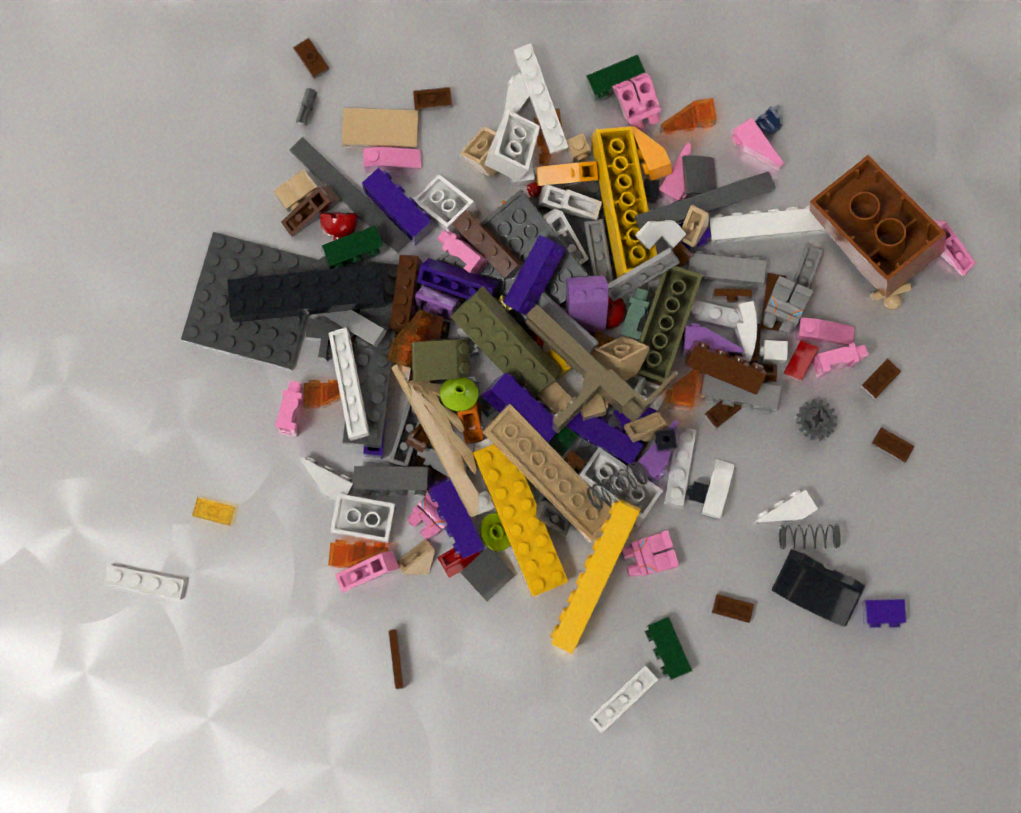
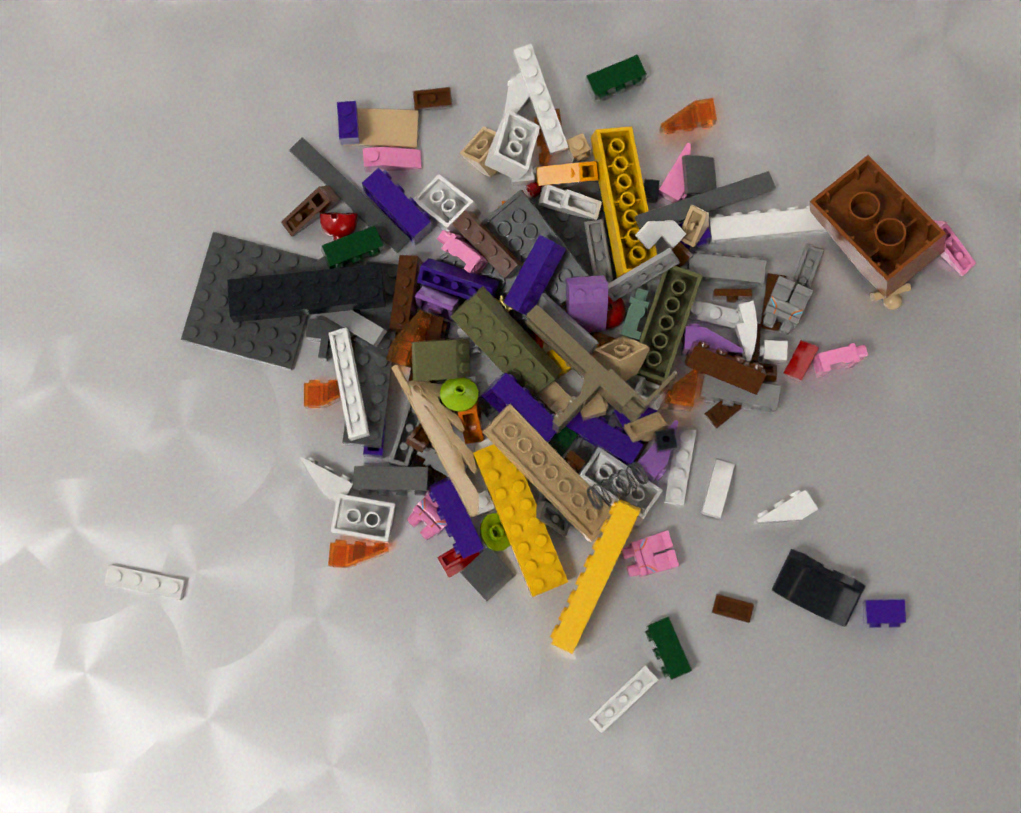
(213, 511): clear yellow plate -> none
(290, 409): bright pink hips -> none
(295, 190): tan brick -> none
(306, 106): dark grey axle -> none
(311, 58): reddish brown plate -> none
(348, 122): none -> dark purple brick
(367, 571): bright pink slope -> none
(396, 661): reddish brown tile -> none
(417, 560): tan slope -> none
(562, 228): white slope -> none
(638, 100): bright pink hips -> none
(654, 157): light orange slope -> none
(697, 493): black plate -> none
(752, 141): bright pink slope -> none
(770, 121): dark blue piece -> none
(824, 331): bright pink slope -> none
(824, 422): dark grey gear -> none
(836, 535): dark grey piece -> none
(880, 379): reddish brown plate -> none
(892, 445): reddish brown plate -> none

